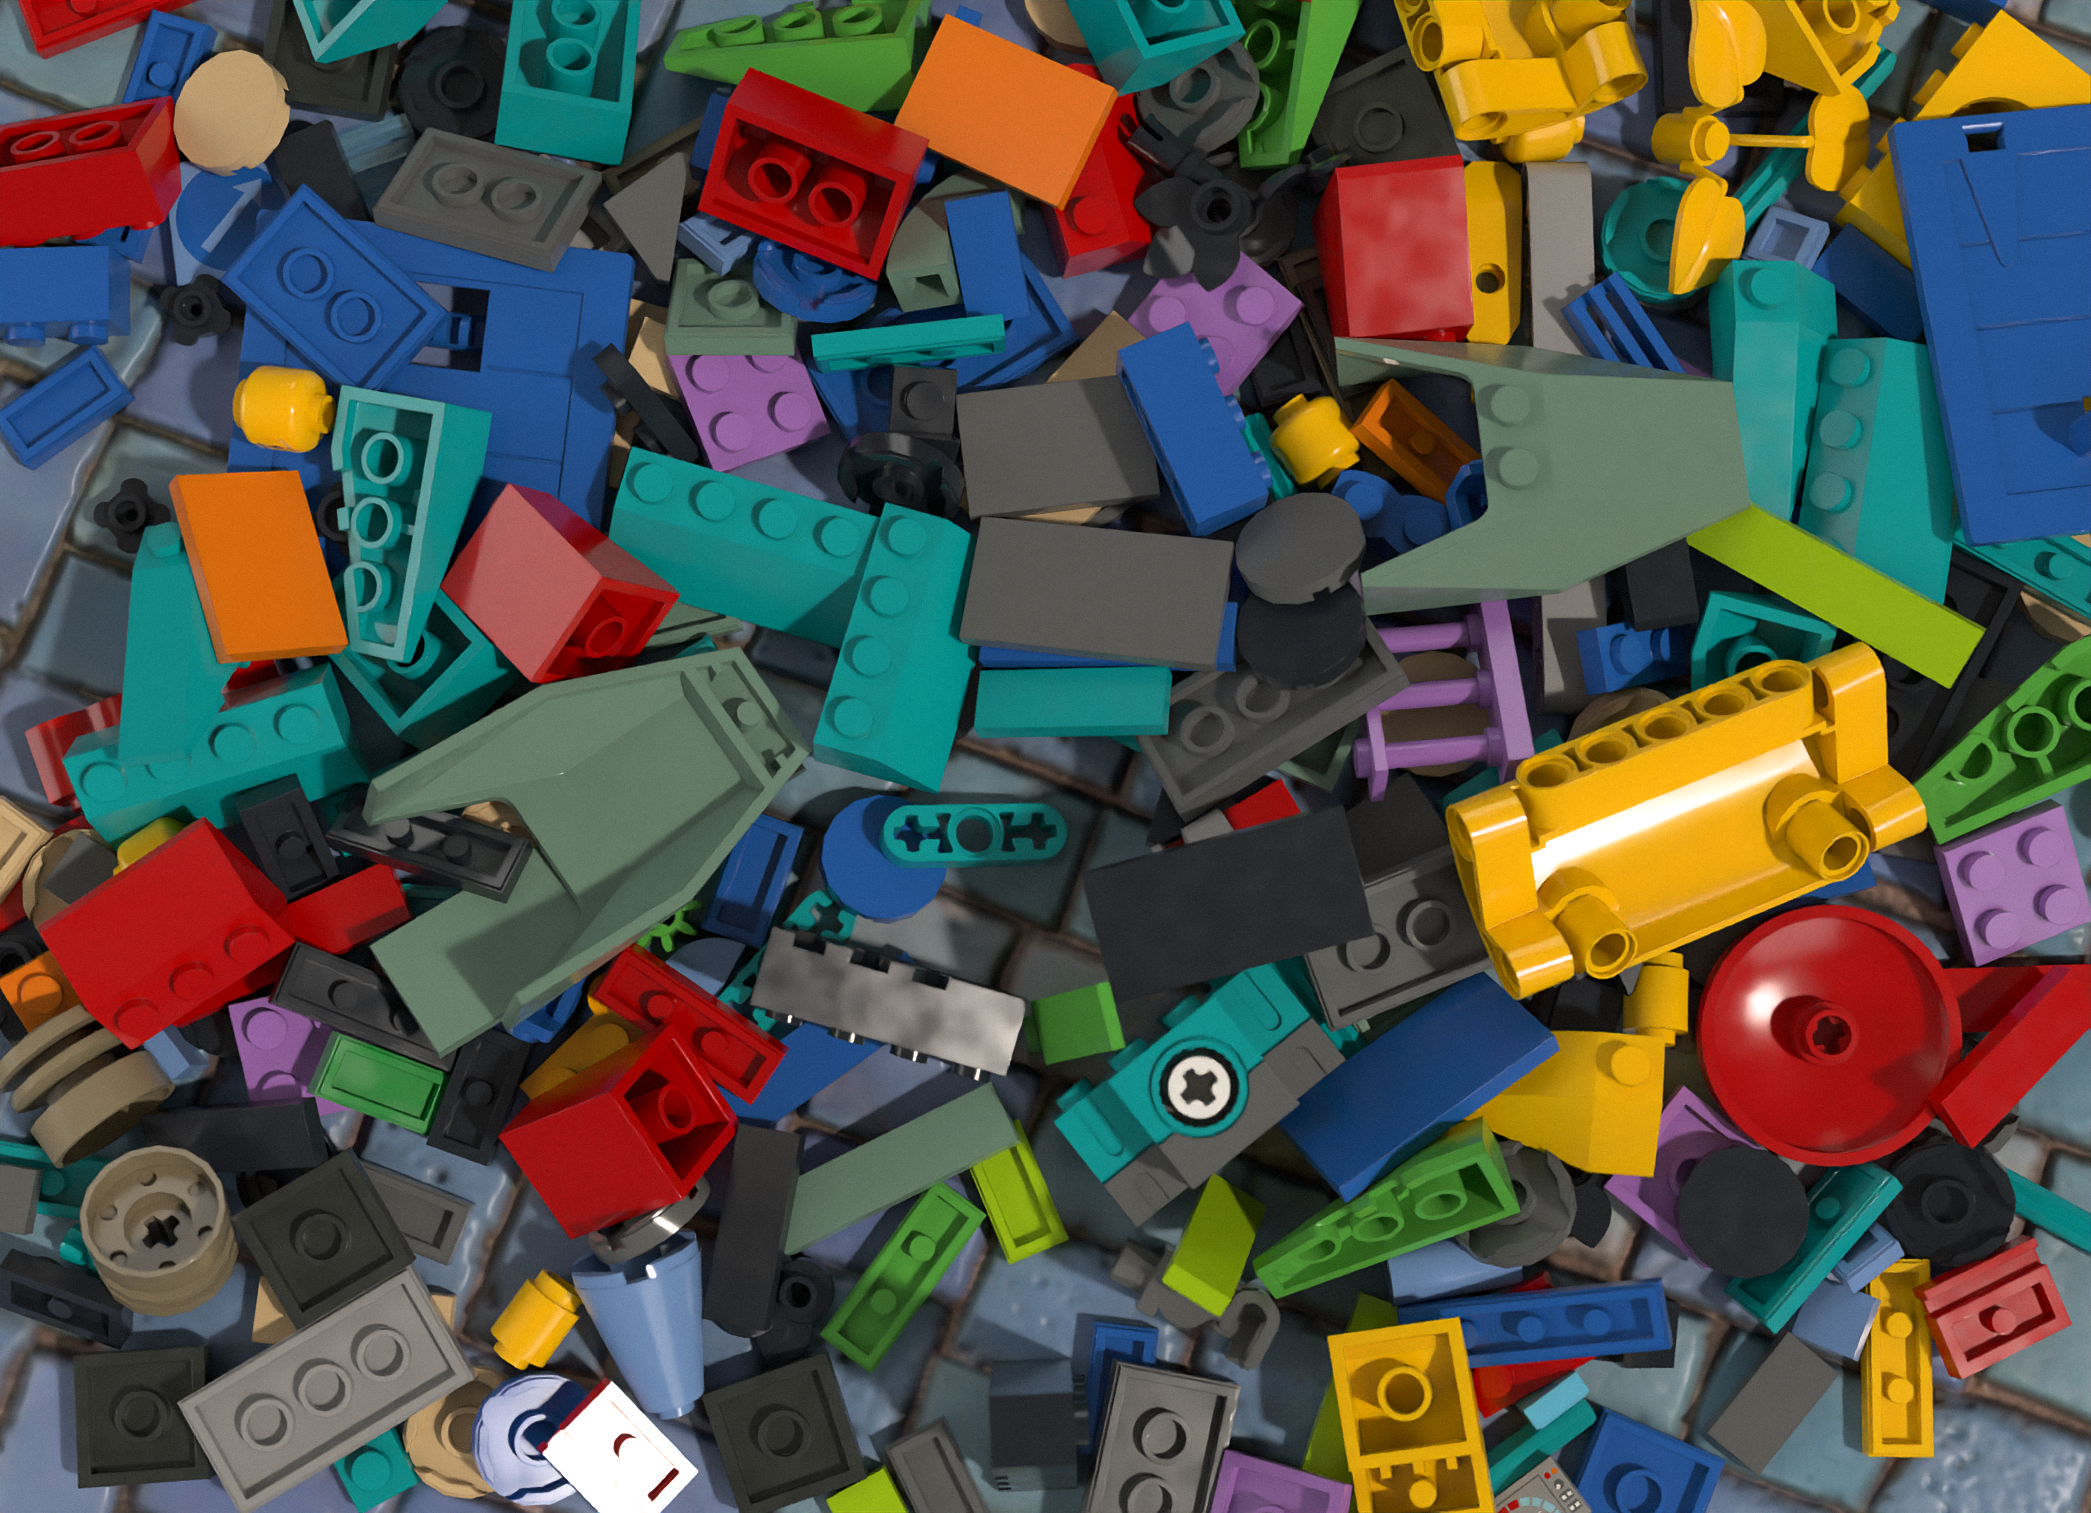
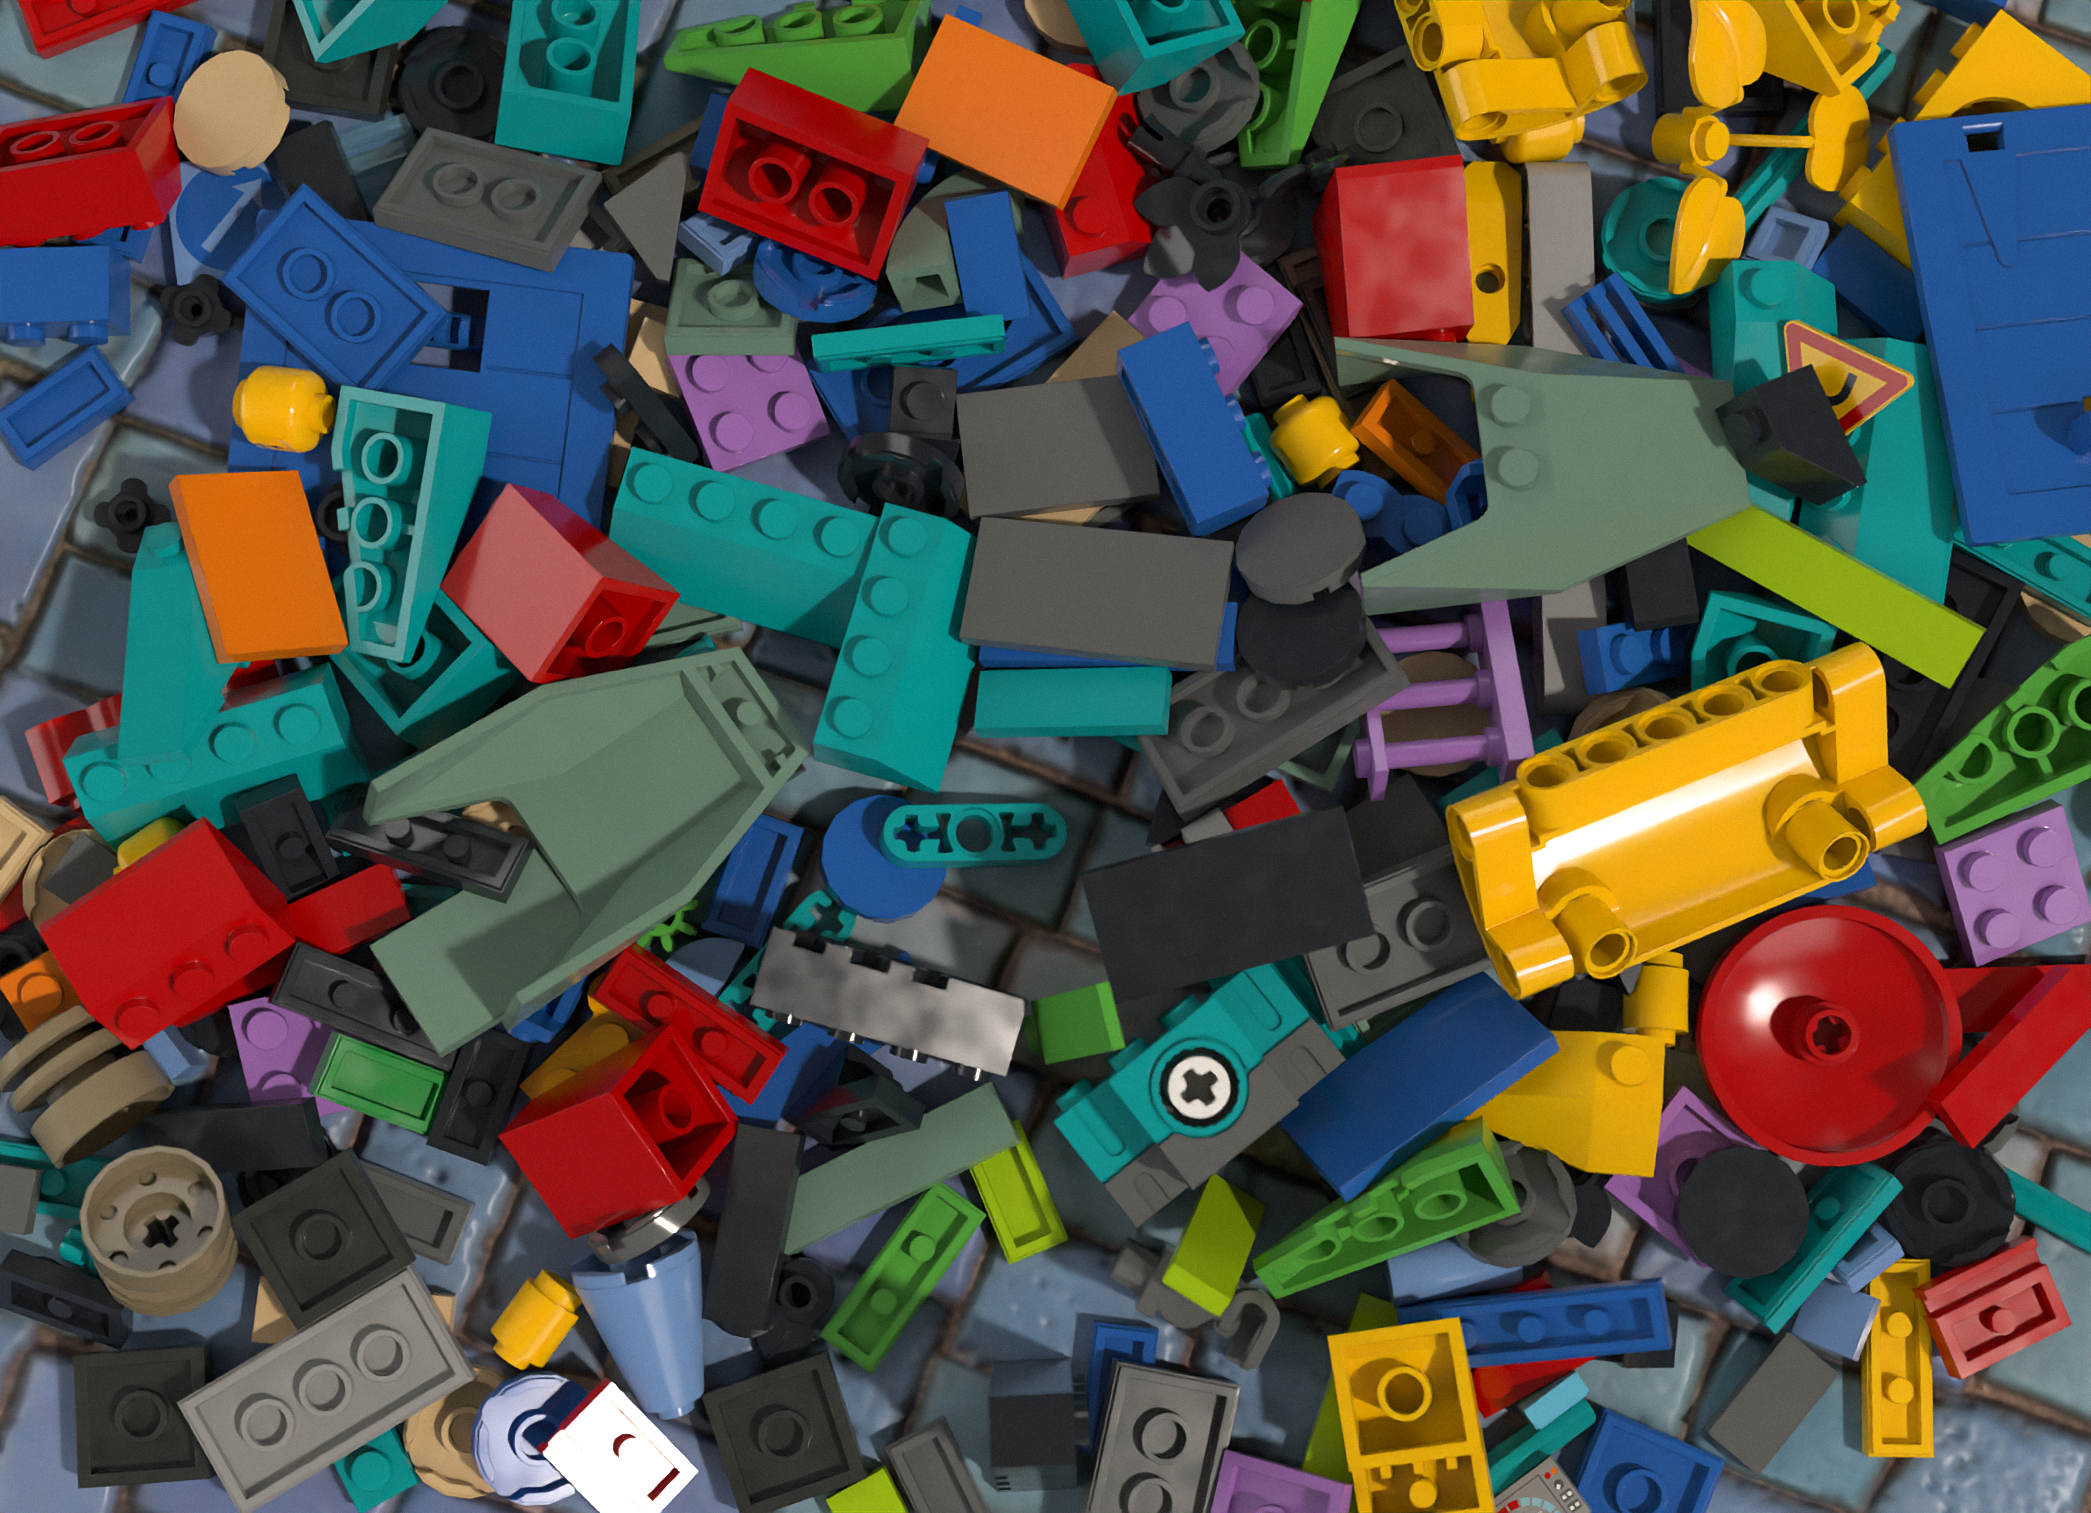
(855, 1103): none -> black slope
(1792, 437): none -> black slope
(1852, 379): none -> piece

